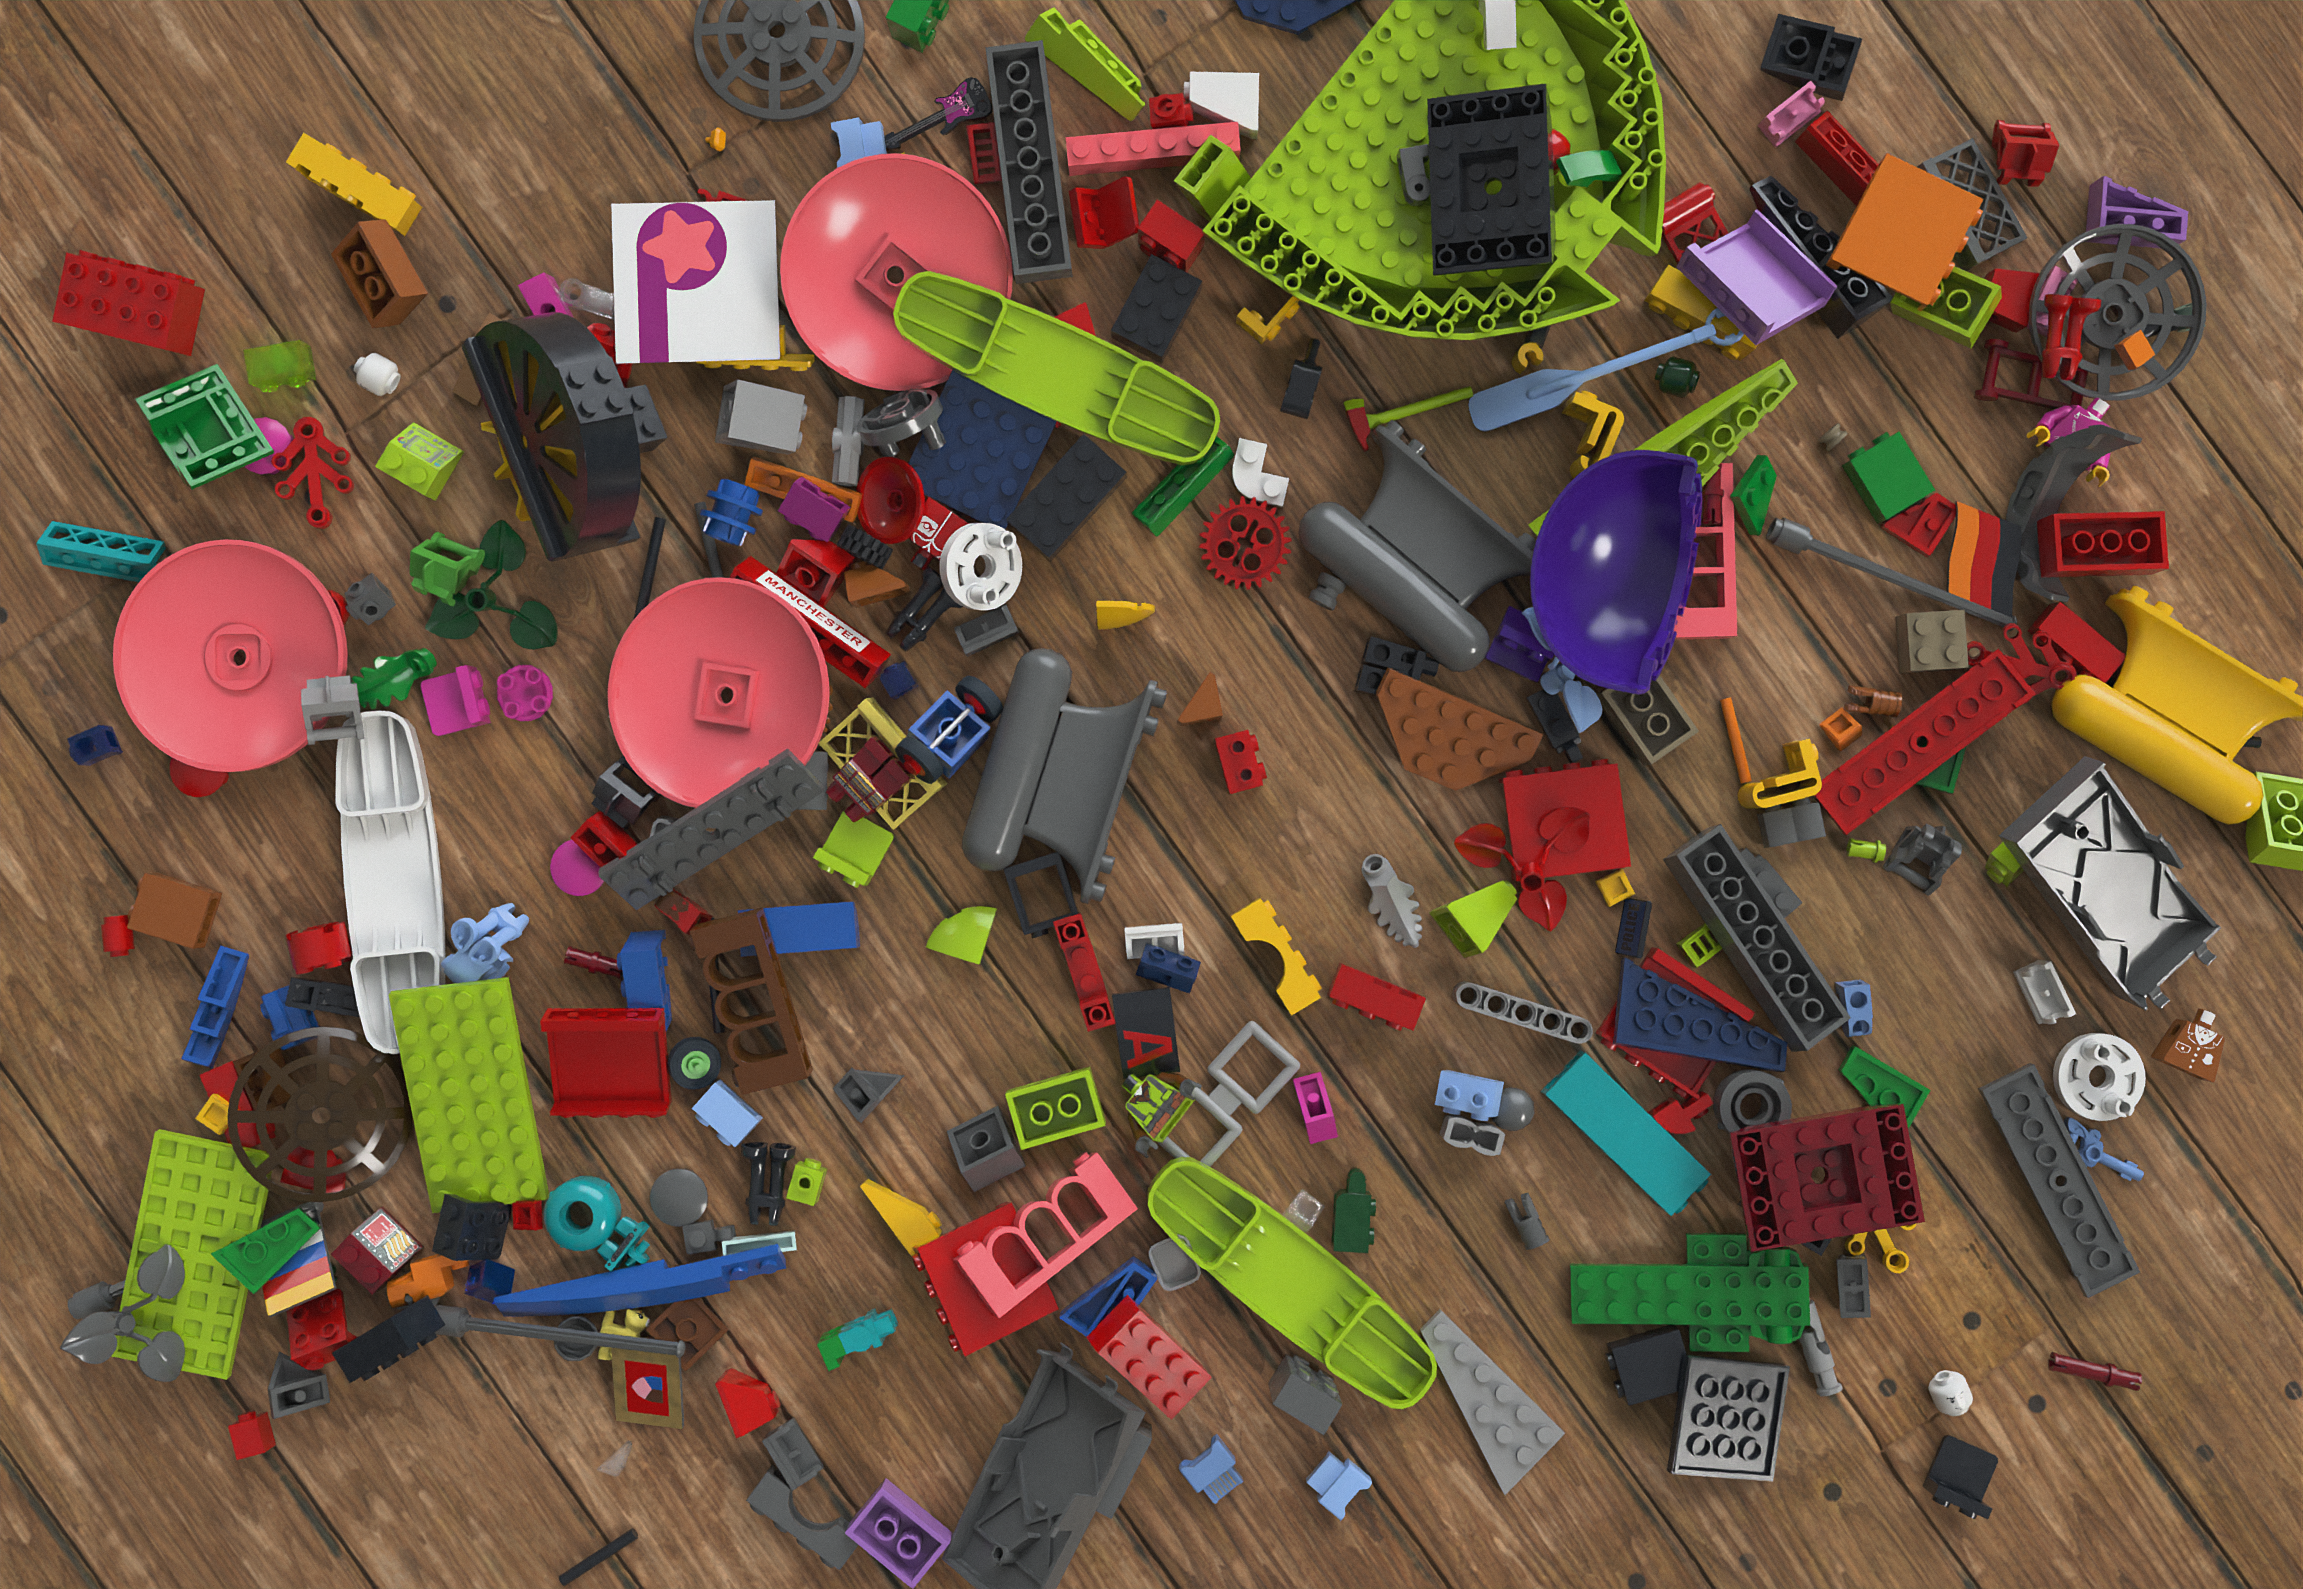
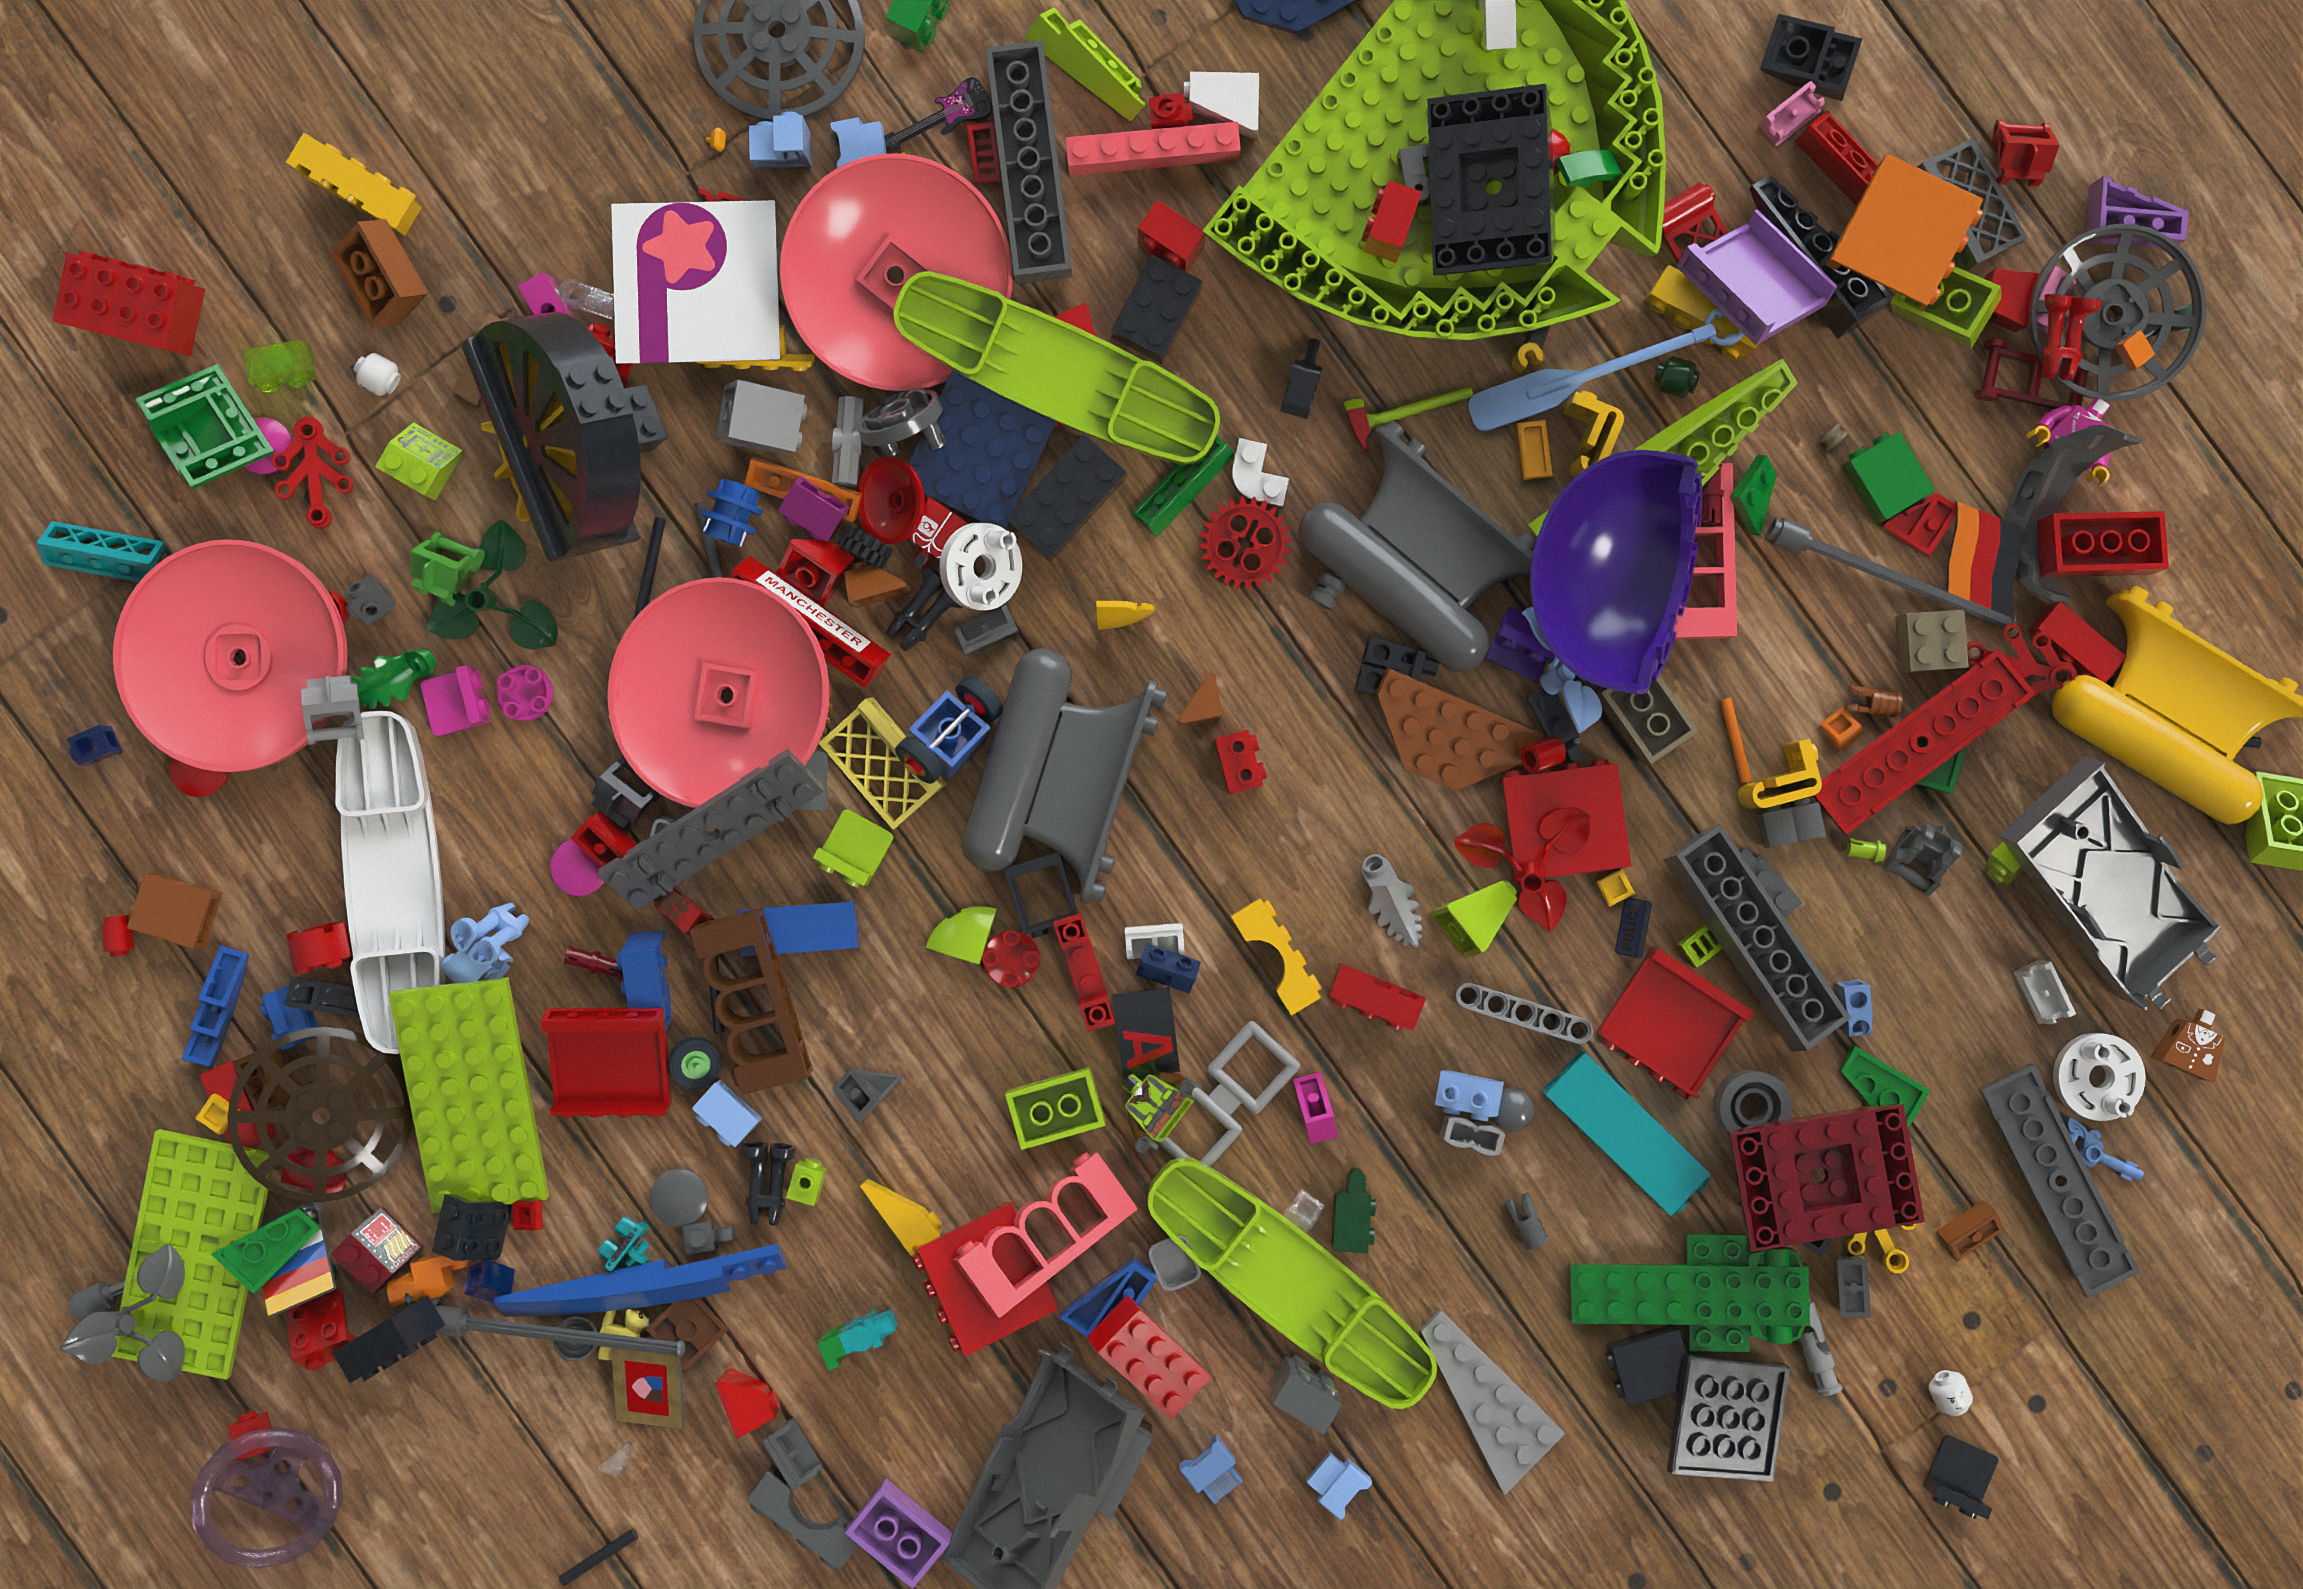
(269, 1492): none -> piece
(295, 1388): dark grey slope -> none
(598, 1196): teal piece -> none
(780, 143): none -> light blue brick
(785, 1240): light aqua piece -> none
(861, 785): dark red hips -> none
(898, 680): clear blue brick -> none
(985, 1149): dark grey slope -> none
(1011, 958): none -> red dish
(1104, 214): red bracket -> none
(1211, 177): lime brick -> none
(1253, 322): yellow bracket -> none
(1394, 214): none -> red brick
(1534, 450): none -> light orange tile
(1543, 754): none -> red brick
(1676, 1116): red brick -> none
(1678, 1022): dark blue wing -> none
(1970, 1230): none -> dark orange slope
(2107, 1373): dark red pin -> none

